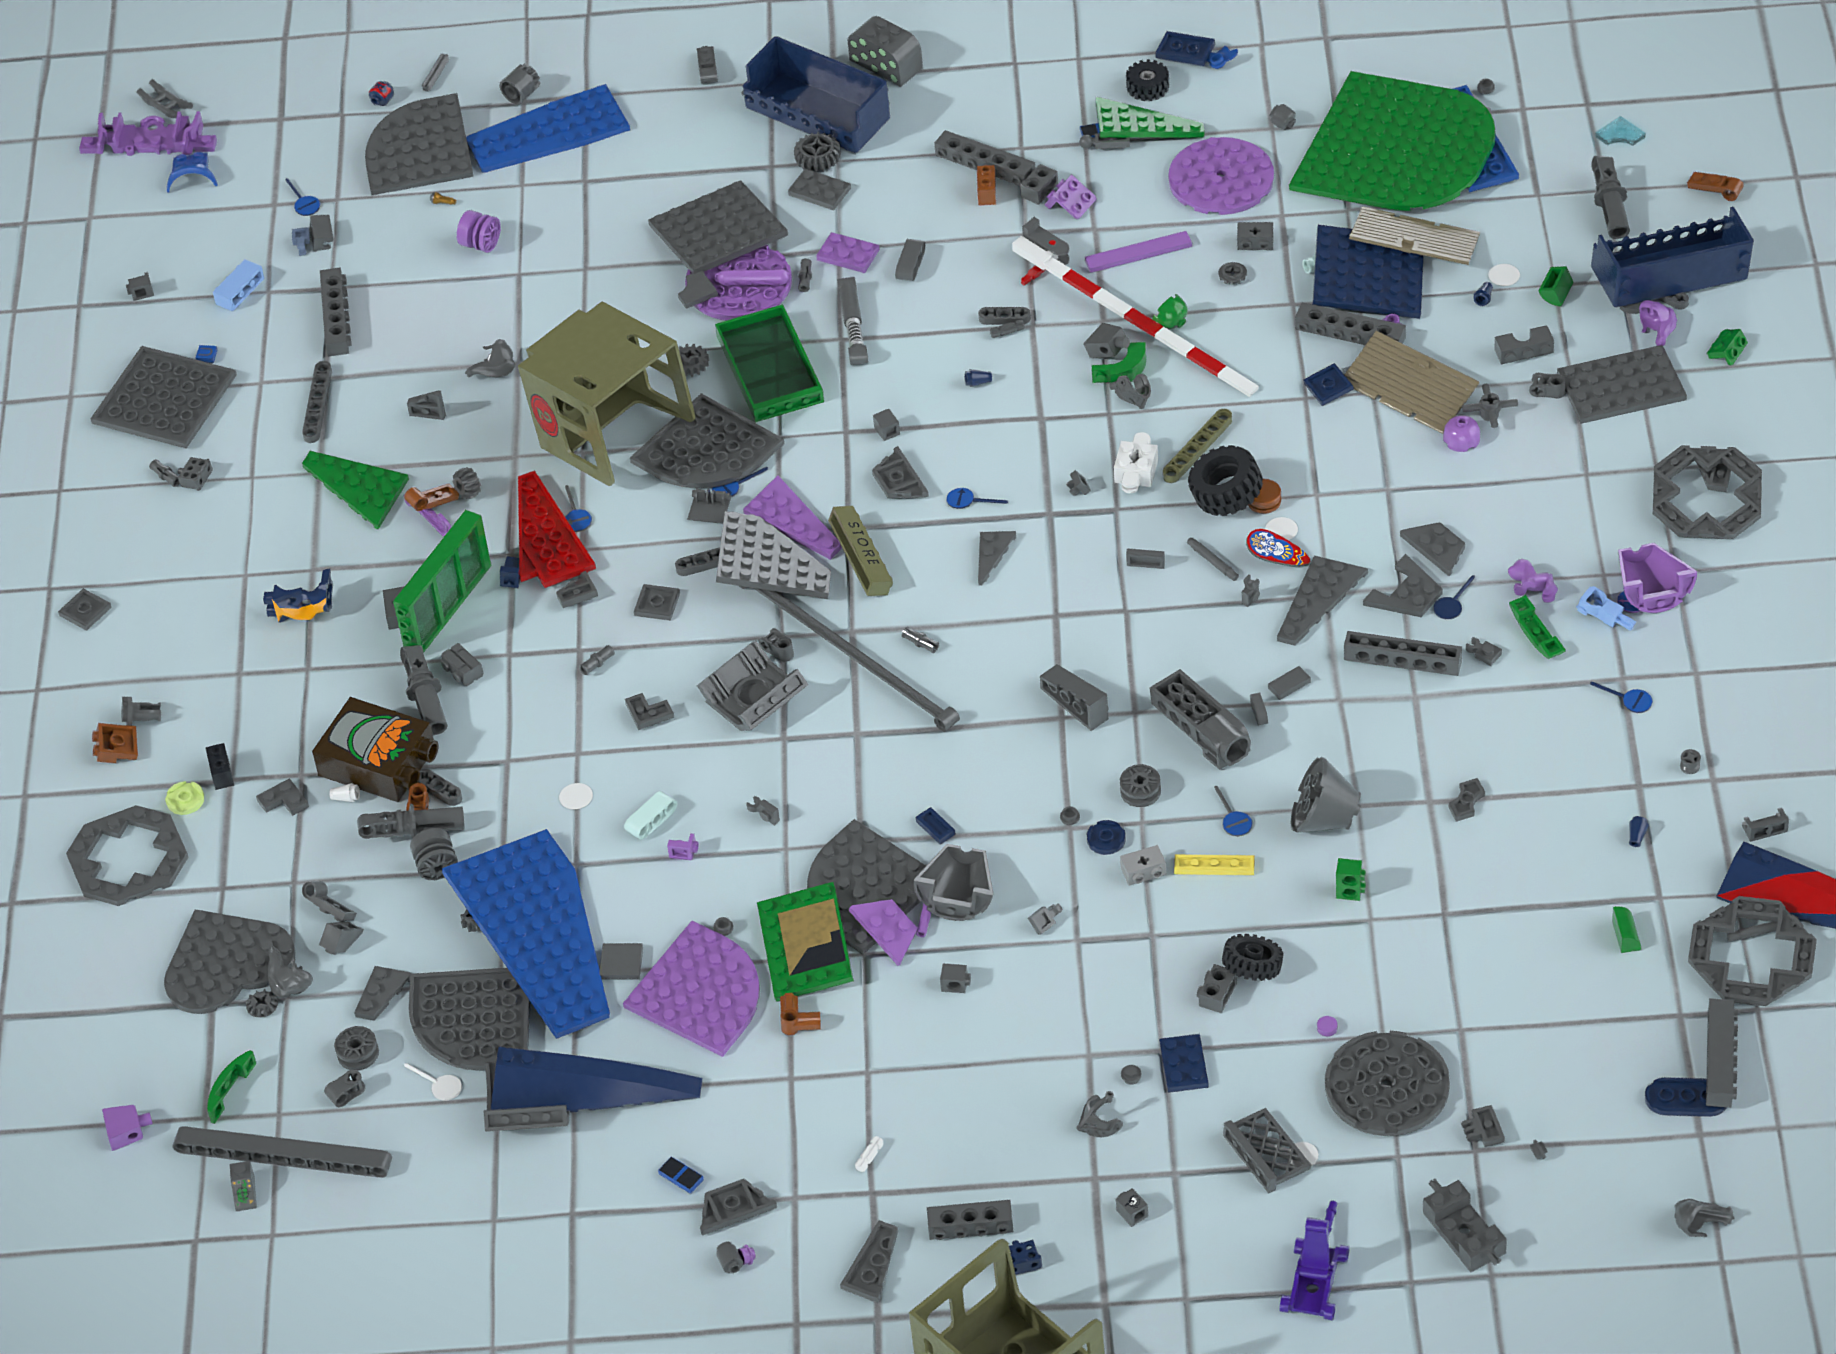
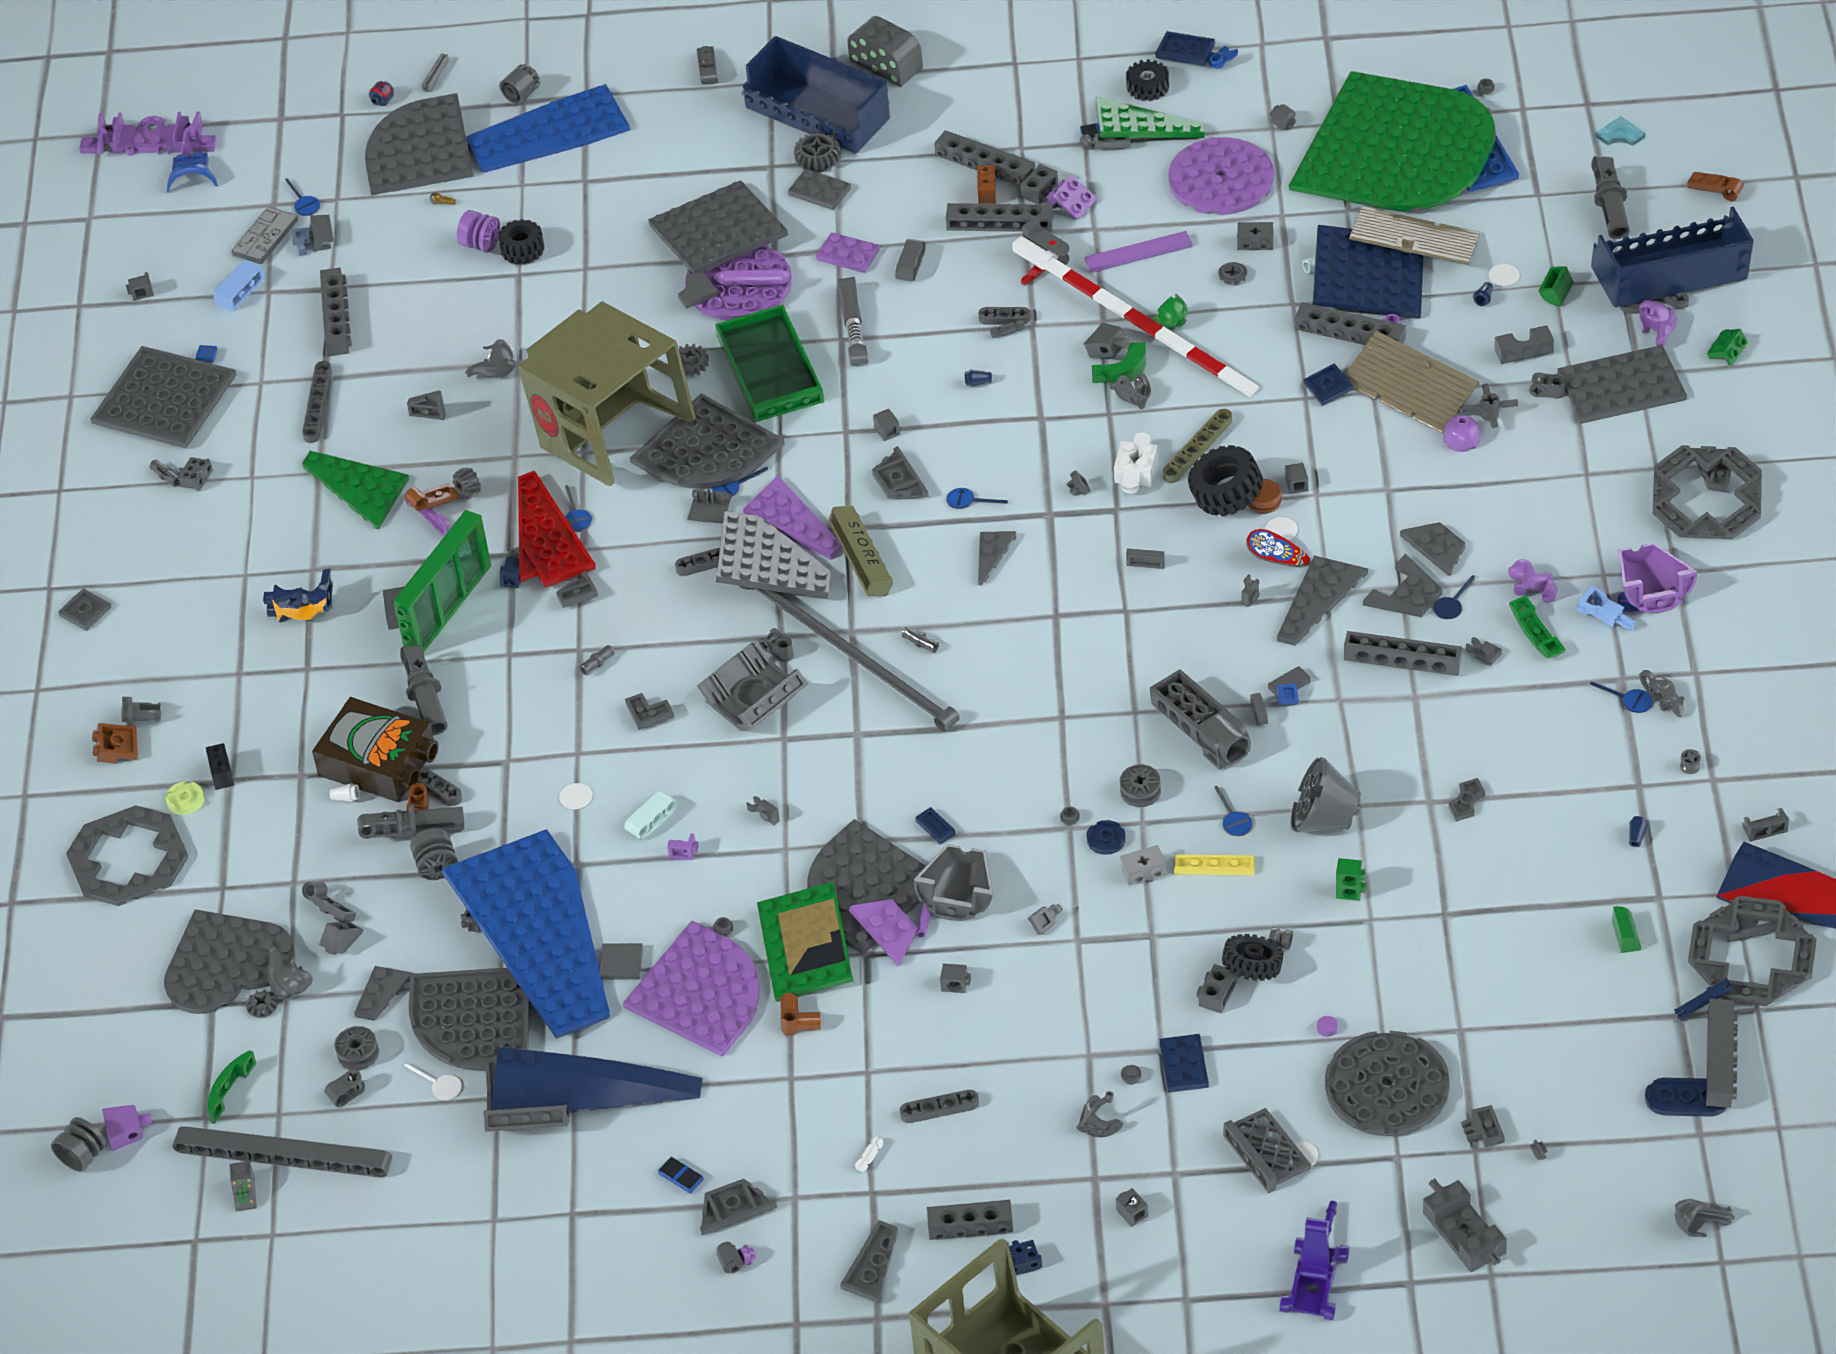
(78, 1144): none -> dark grey wheel
(163, 94): dark grey piece -> none
(264, 235): none -> light grey tile
(283, 793): dark grey plate -> none
(461, 664): dark grey brick -> none
(521, 241): none -> black tyre
(656, 602): dark grey tile -> none
(805, 275): dark grey pin -> none
(938, 1102): none -> dark grey beam
(996, 216): none -> dark grey brick
(1076, 696): dark grey wedge -> none
(1212, 558): dark grey piece -> none
(1282, 938): none -> dark grey wheel
(1287, 694): none -> blue tile
(1296, 478): none -> dark grey brick
(1662, 690): none -> dark grey animal
(1703, 999): none -> dark blue pin

